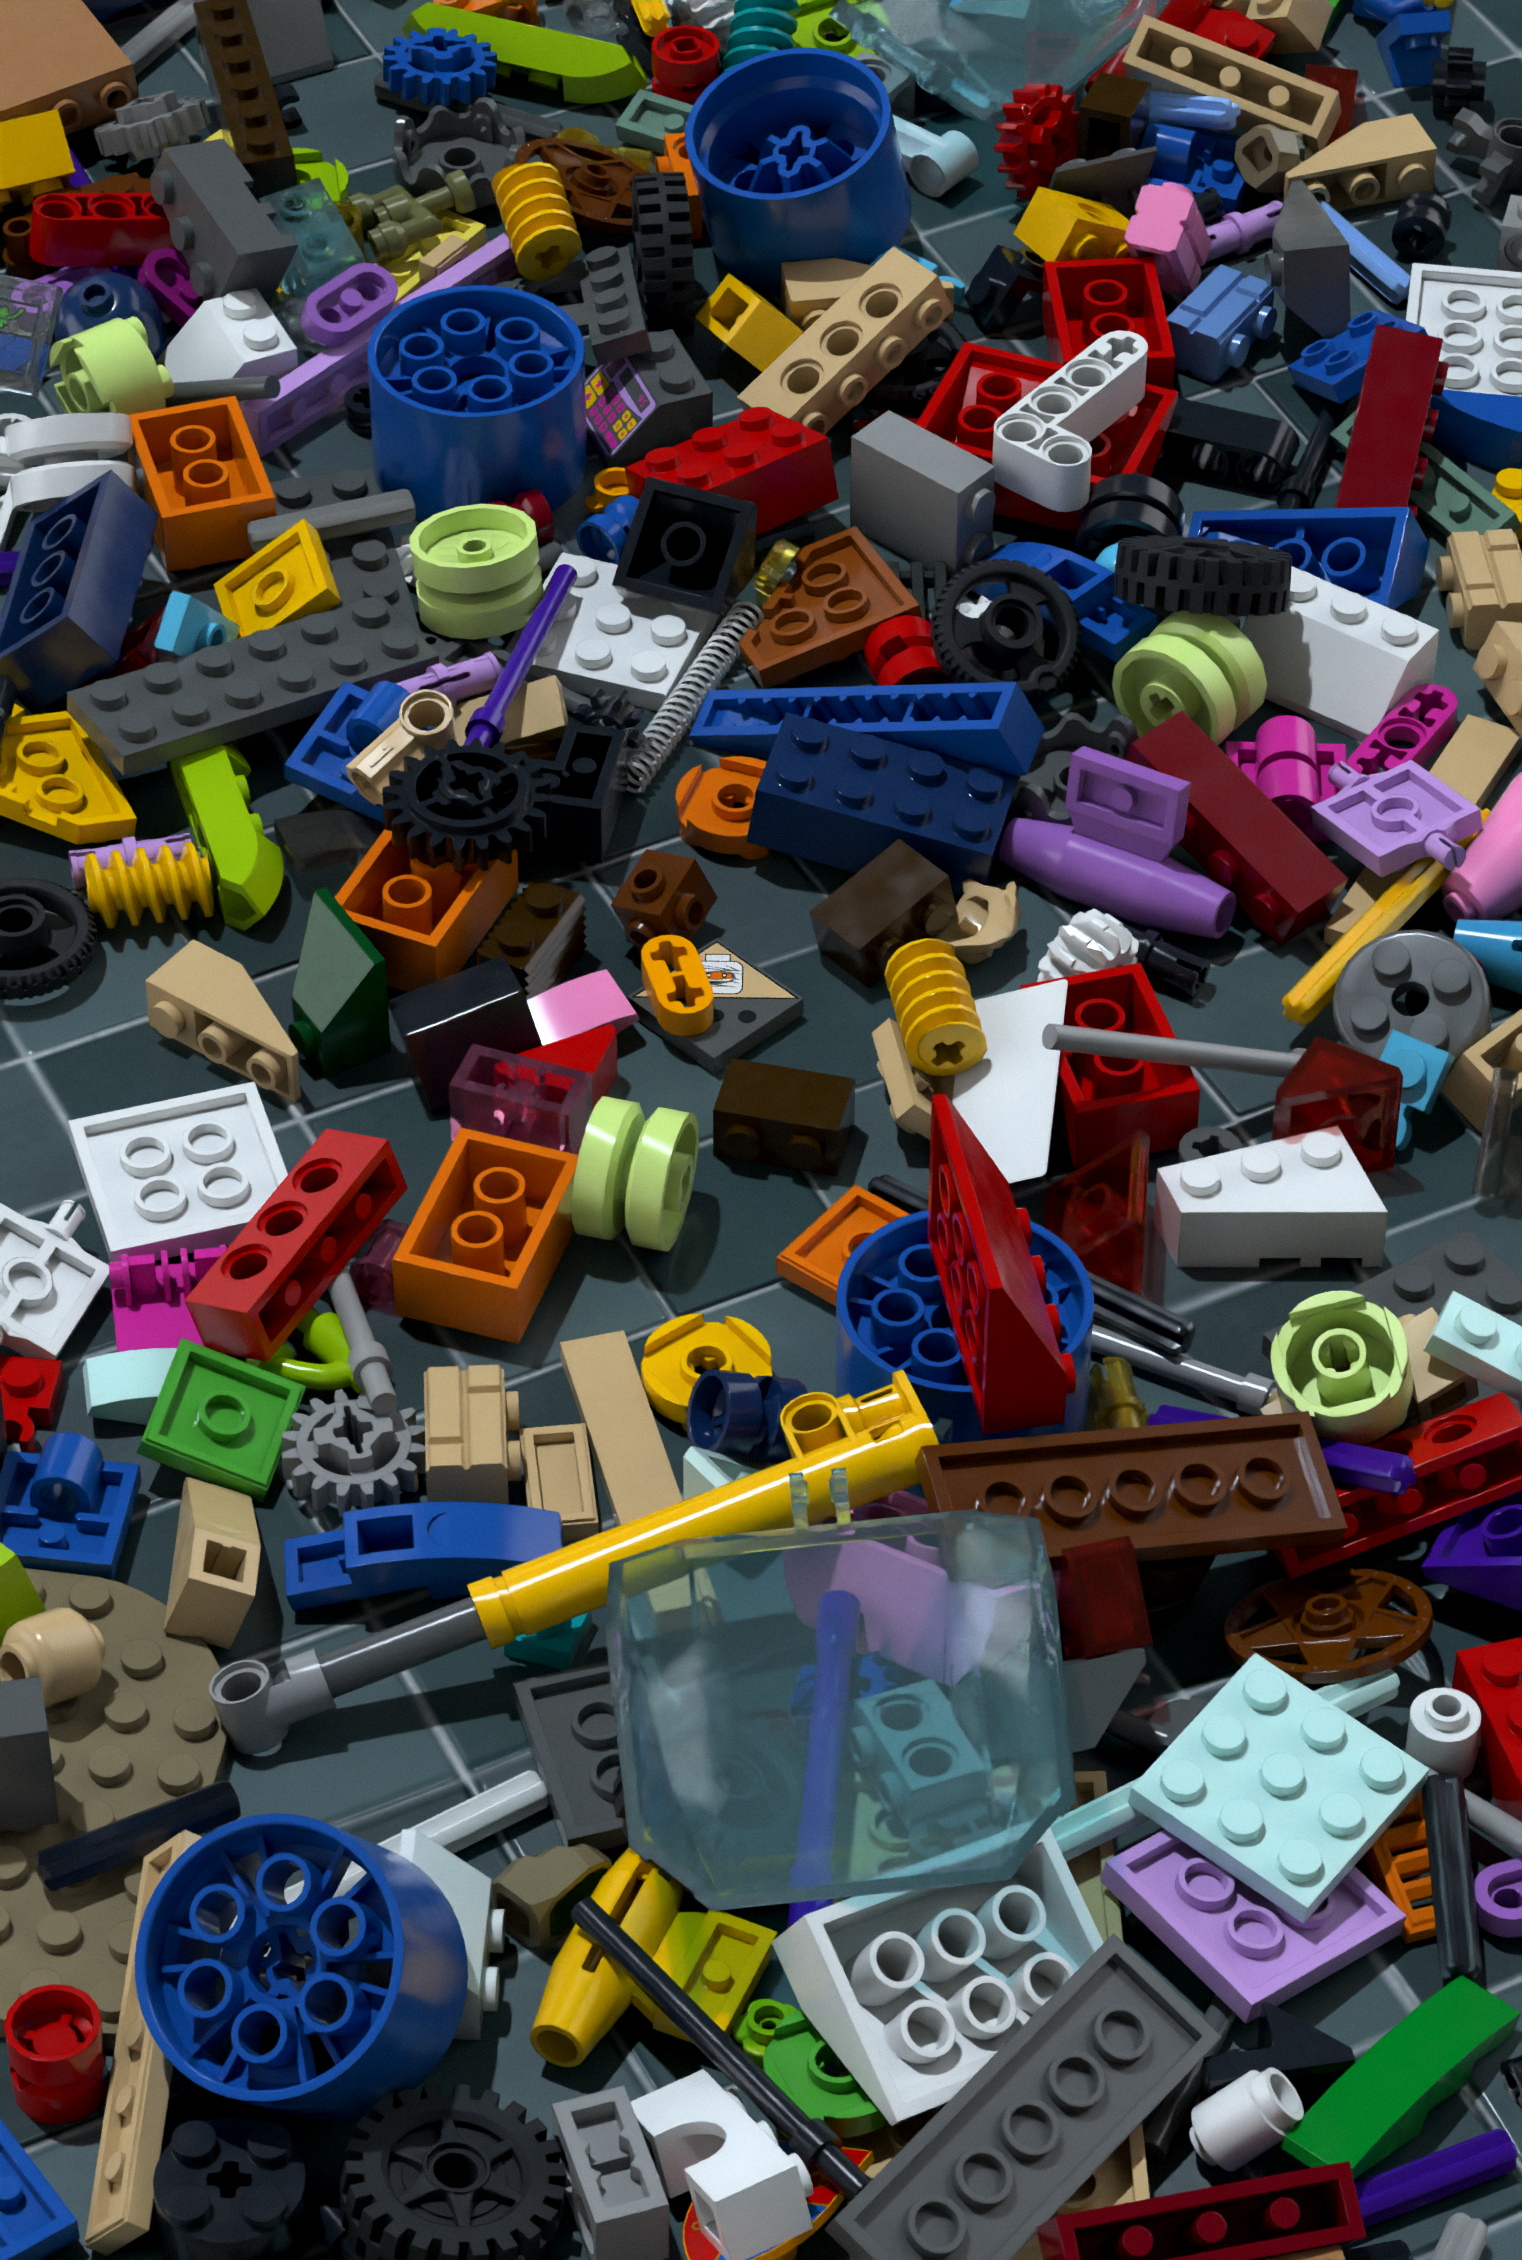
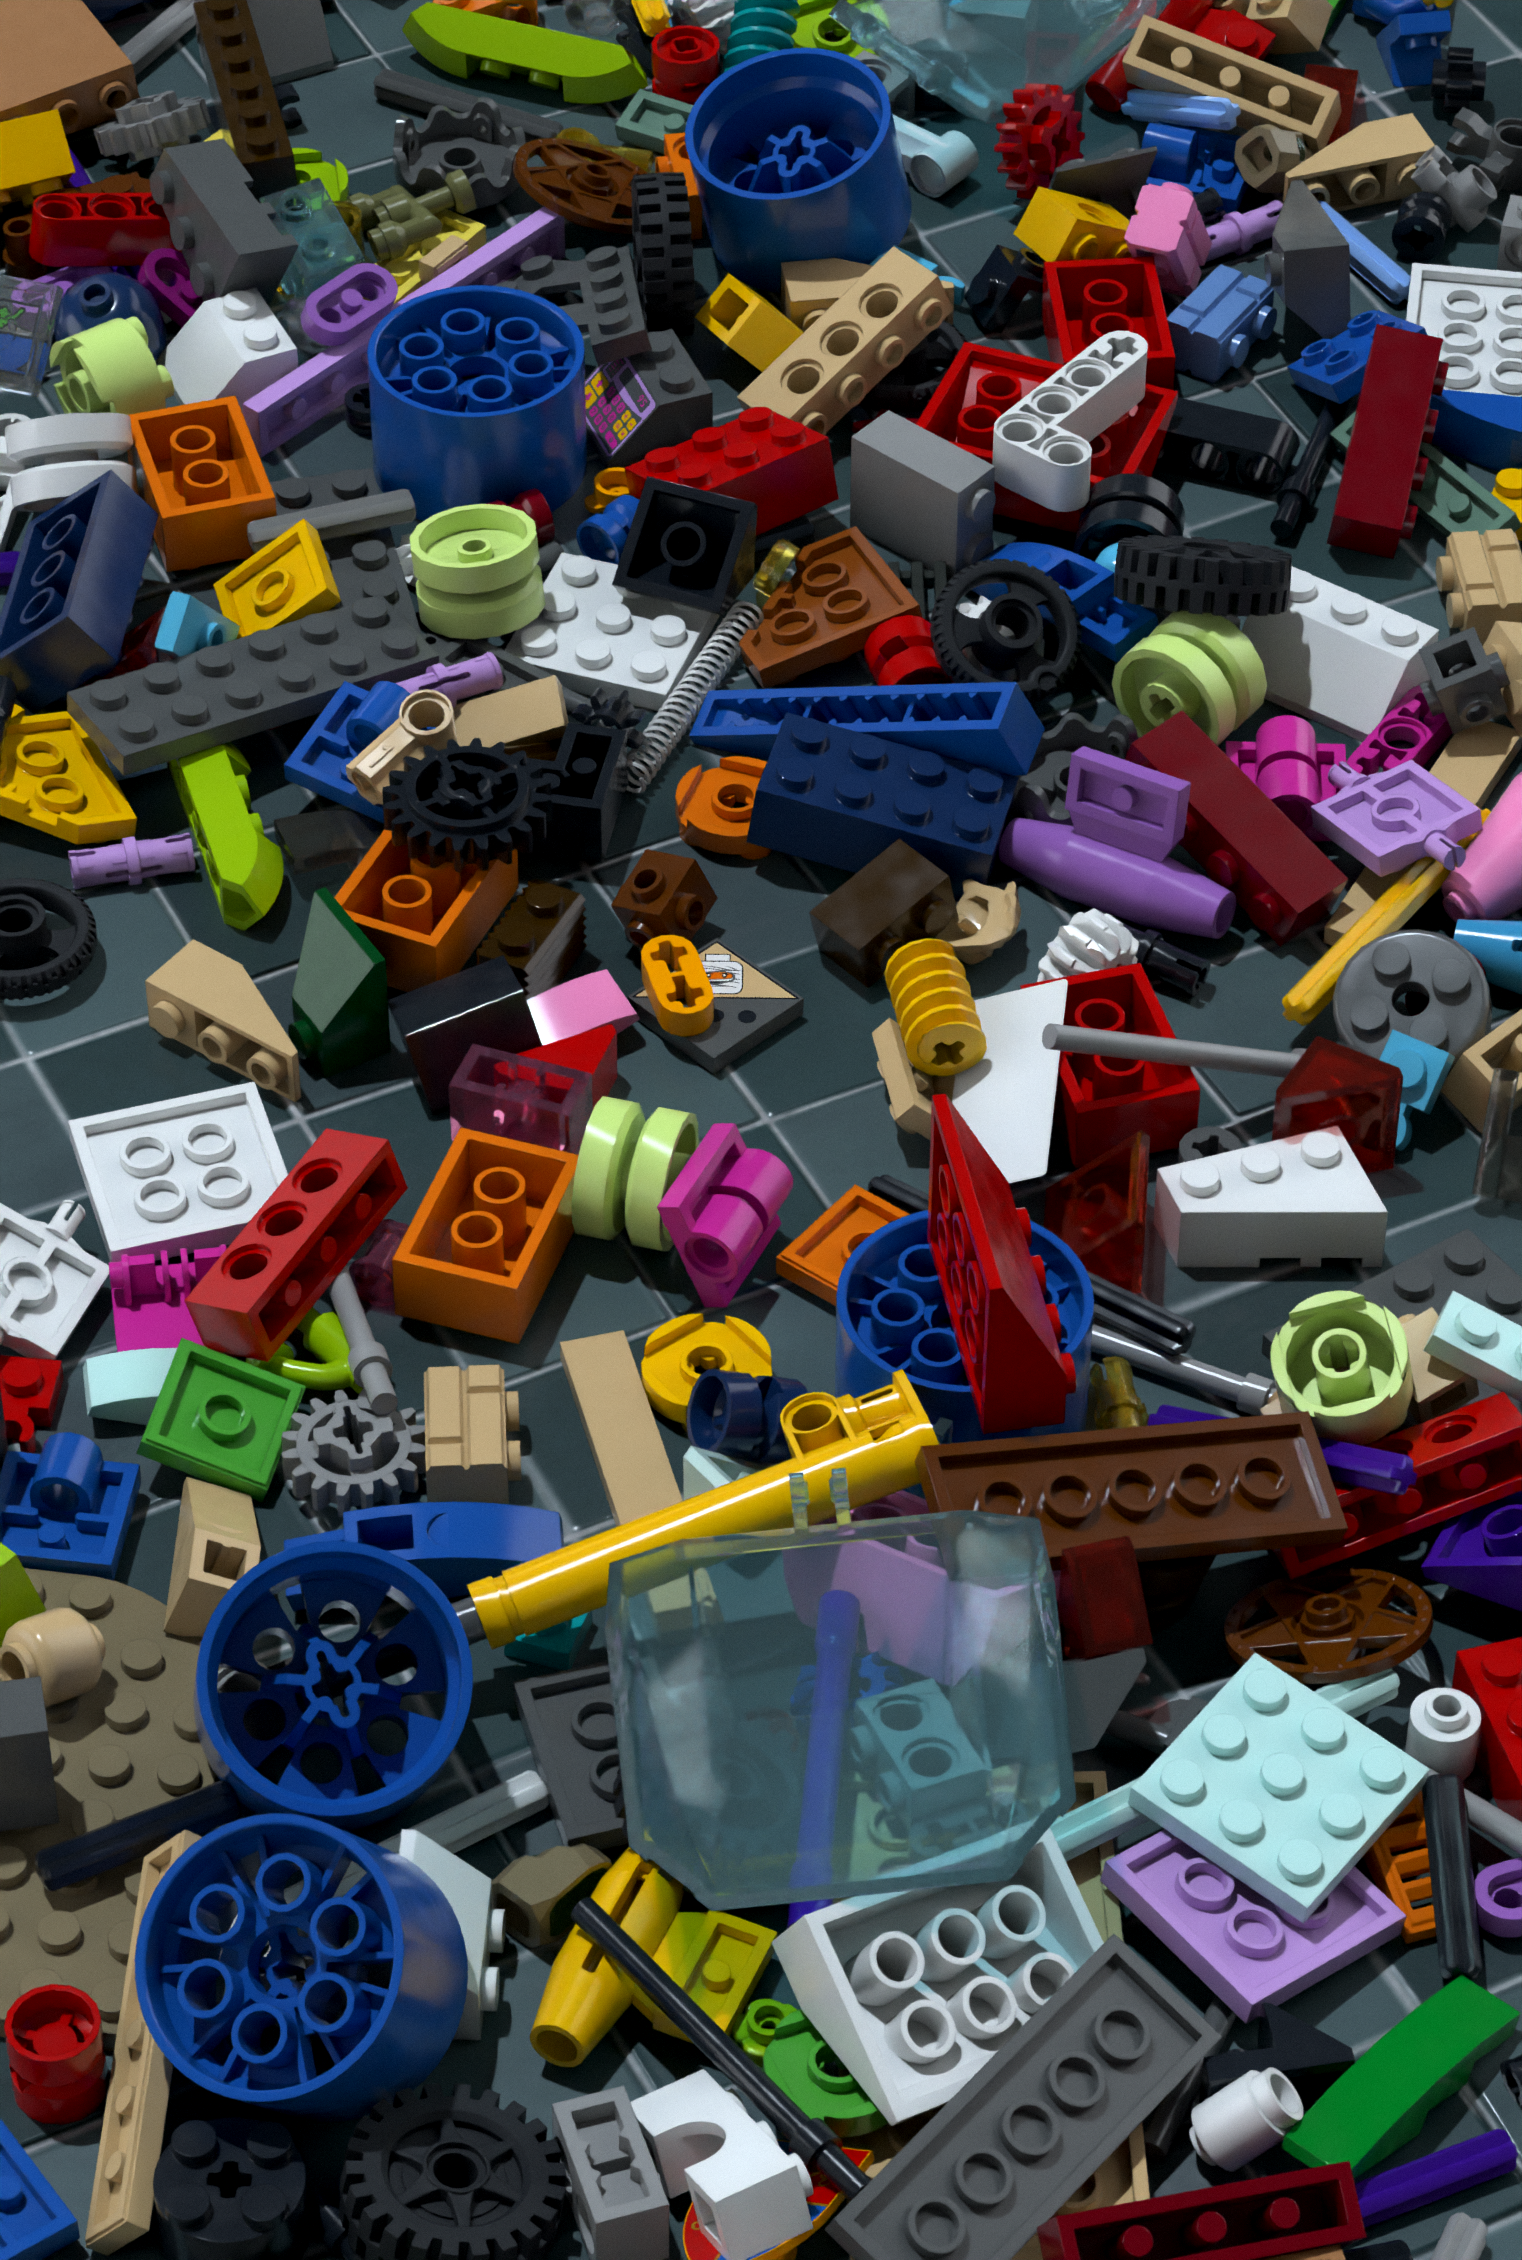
(149, 884): yellow piece -> none
(243, 388): dark grey bar -> none
(351, 1579): none -> blue wheel
(439, 67): blue gear -> none
(489, 721): dark purple bar -> none
(536, 219): yellow piece -> none
(560, 1476): tan tile -> none
(724, 1211): none -> dark pink plate
(784, 1117): dark brown brick -> none
(1113, 116): dark brown brick -> none
(1358, 549): blue wedge -> none
(1463, 680): none -> dark grey brick
(1465, 192): none -> light grey plate

